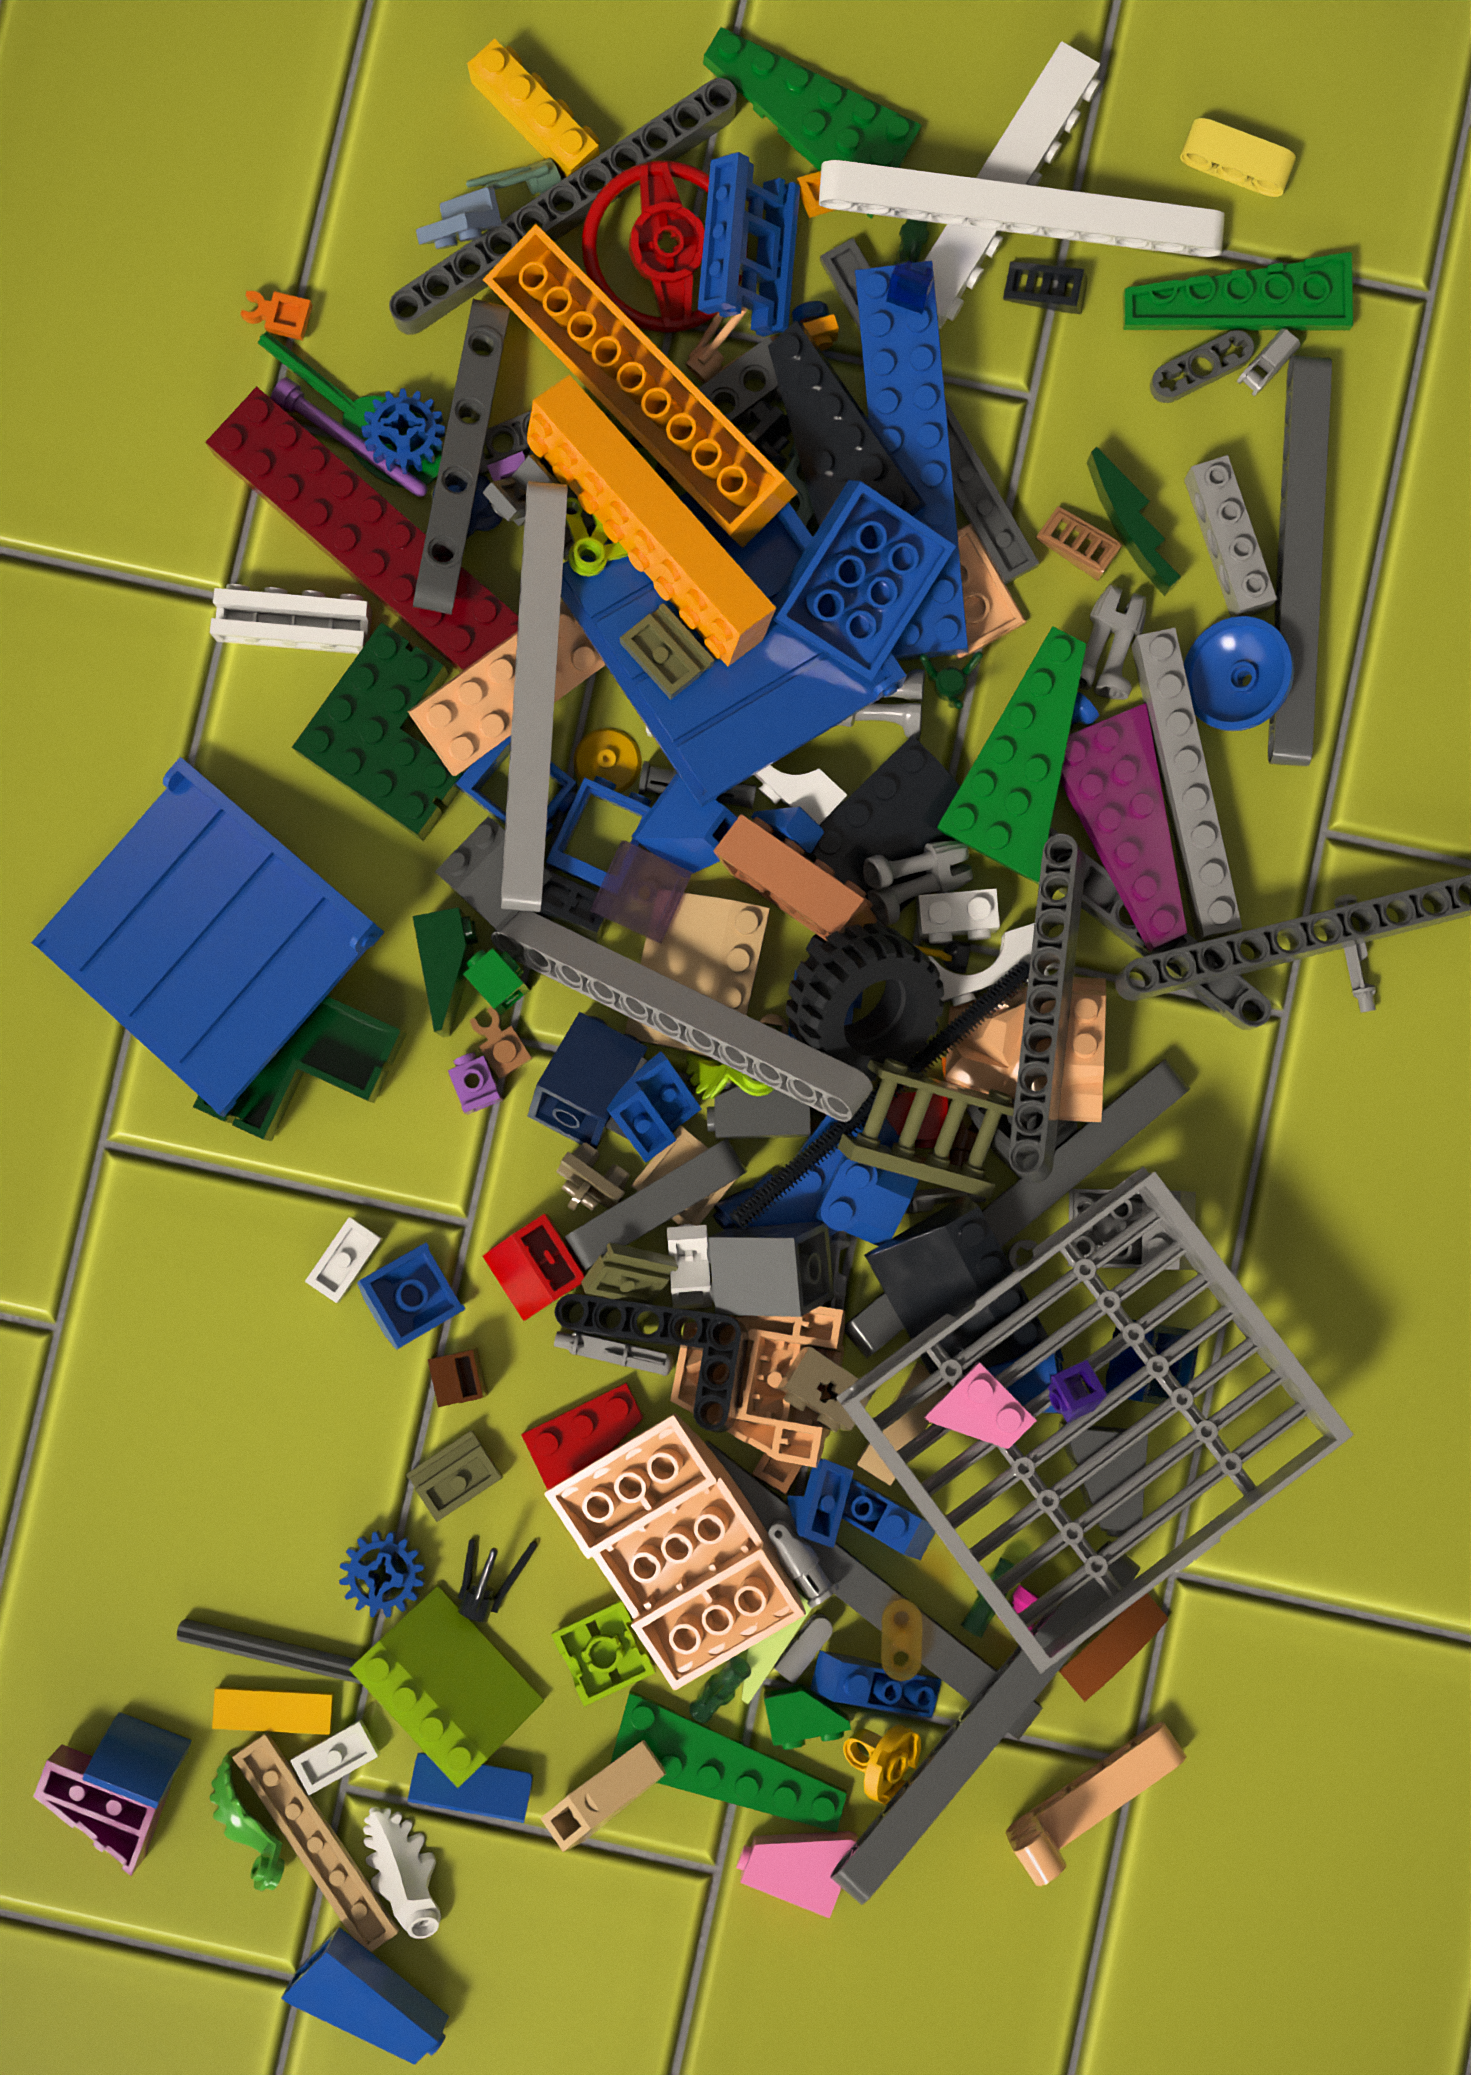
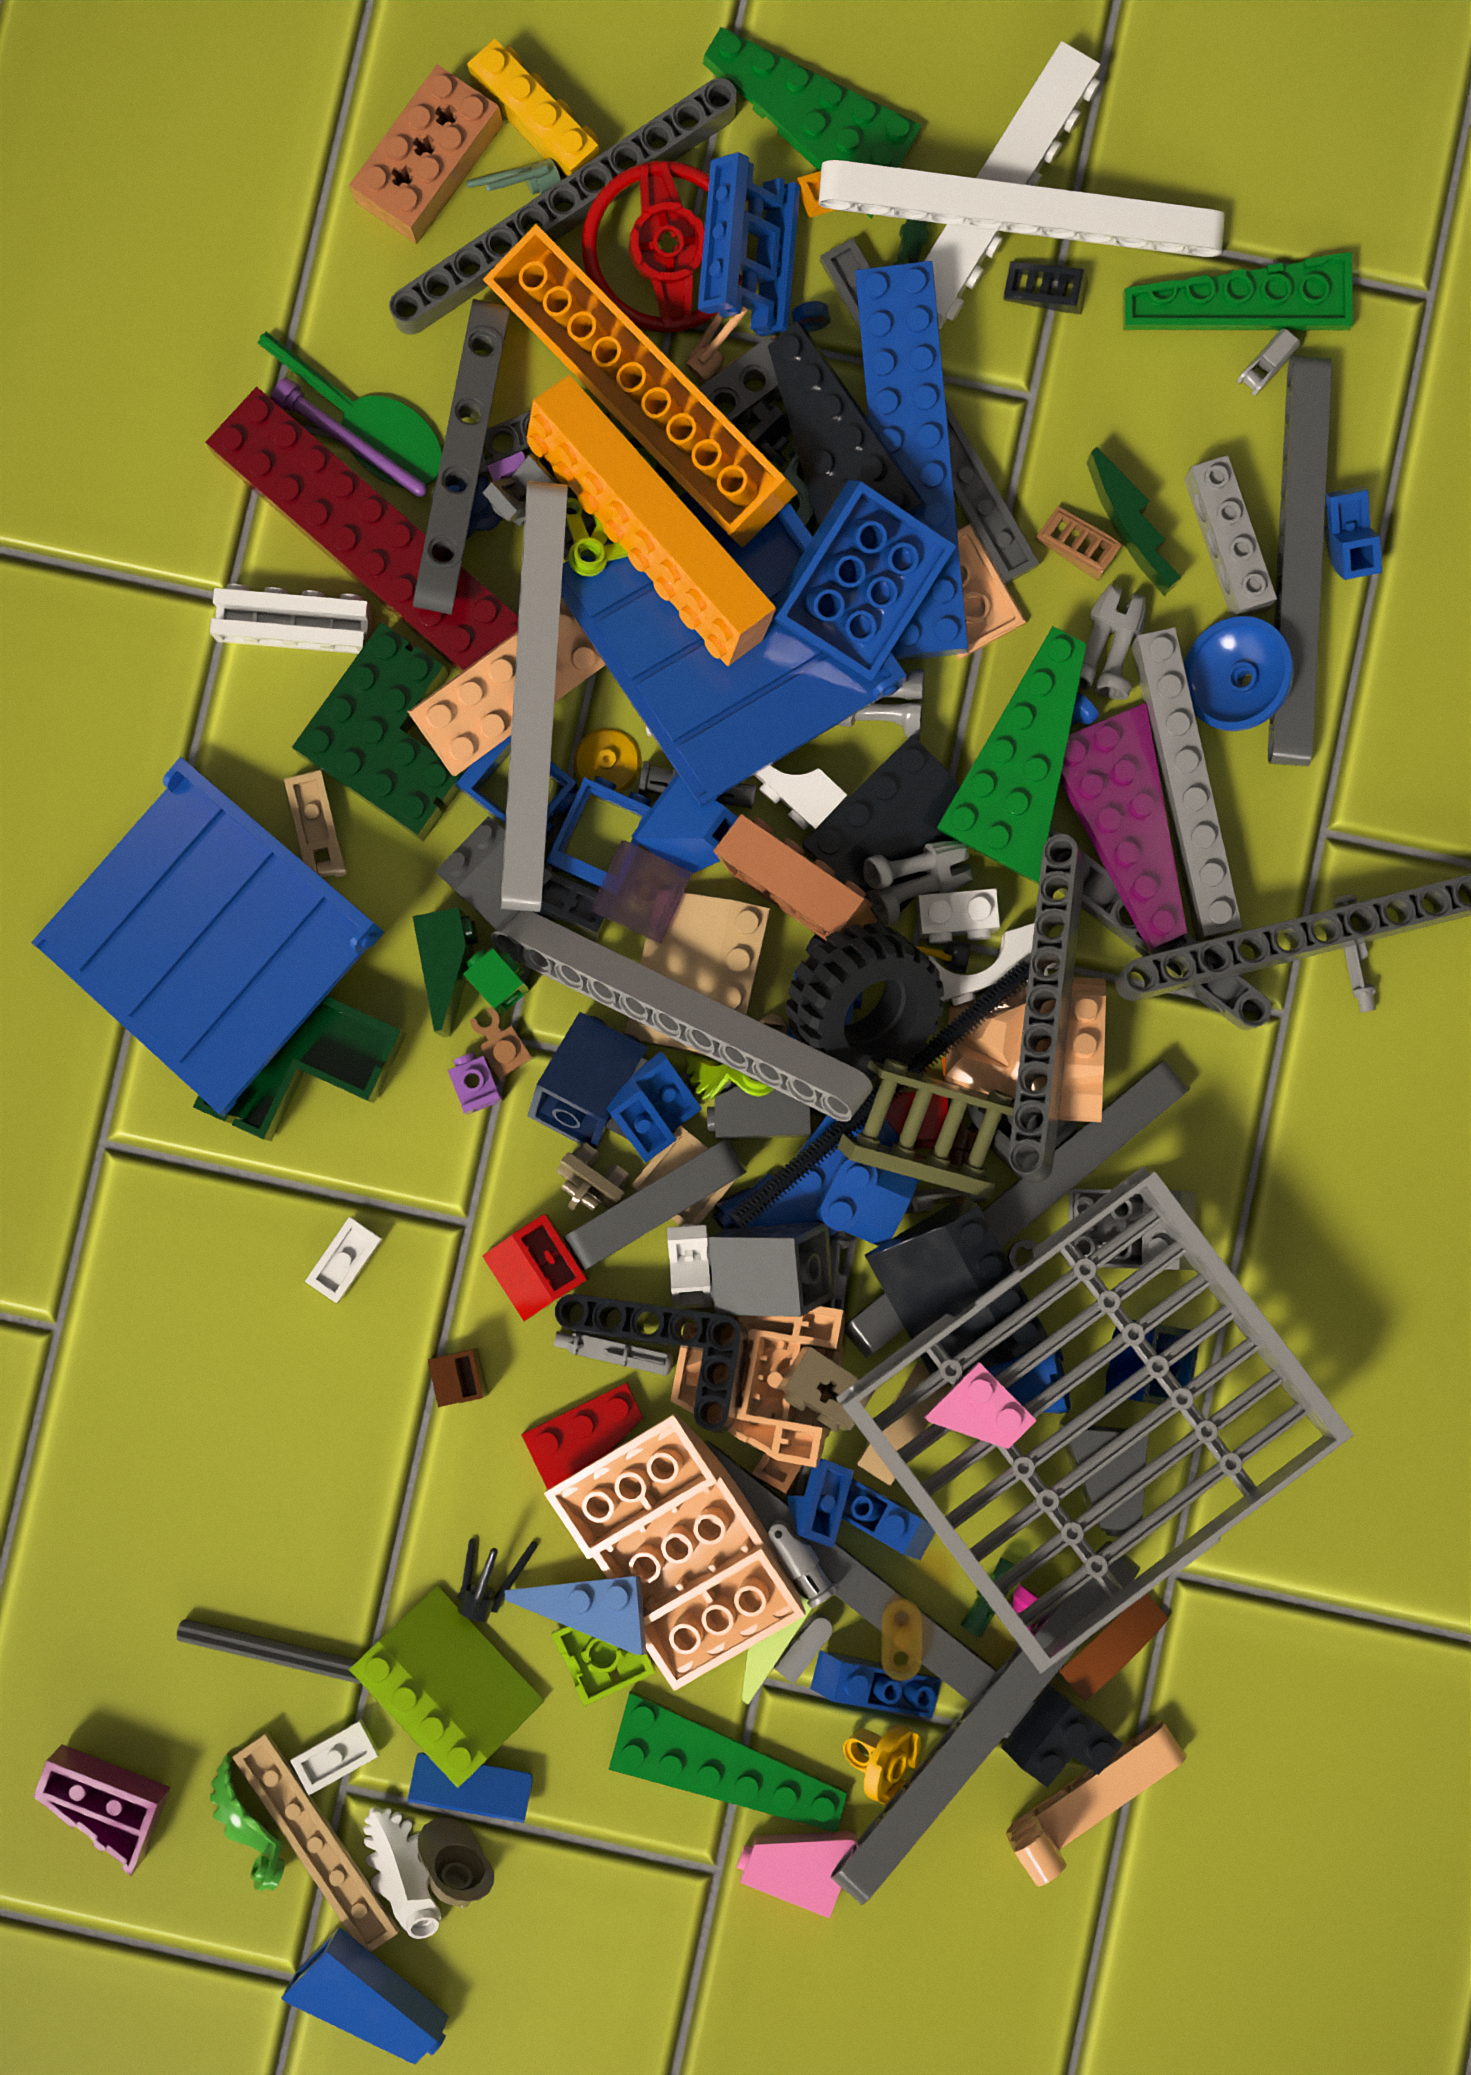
(137, 1760): blue slope -> none
(273, 1710): yellow tile -> none
(283, 315): orange plate -> none
(315, 823): none -> tan plate
(365, 1569): blue gear -> none
(405, 158): none -> nougat brick
(409, 1296): blue slope -> none
(417, 433): blue gear -> none
(454, 1476): olive plate -> none
(454, 1862): none -> dark tan piece
(462, 219): sand blue bracket -> none
(599, 1608): none -> medium blue wing
(603, 1796): tan slope -> none
(629, 1274): olive plate -> none
(667, 651): olive plate -> none
(731, 1677): clear green pin -> none
(792, 824): blue slope -> none
(801, 1714): green slope -> none
(823, 331): light orange plate -> none
(910, 287): clear blue tile -> none
(950, 681): dark green plant -> none
(1055, 1733): none -> black brick
(1070, 1395): dark purple brick -> none
(1230, 364): dark grey beam -> none
(1238, 157): light yellow beam -> none
(1348, 536): none -> blue brick

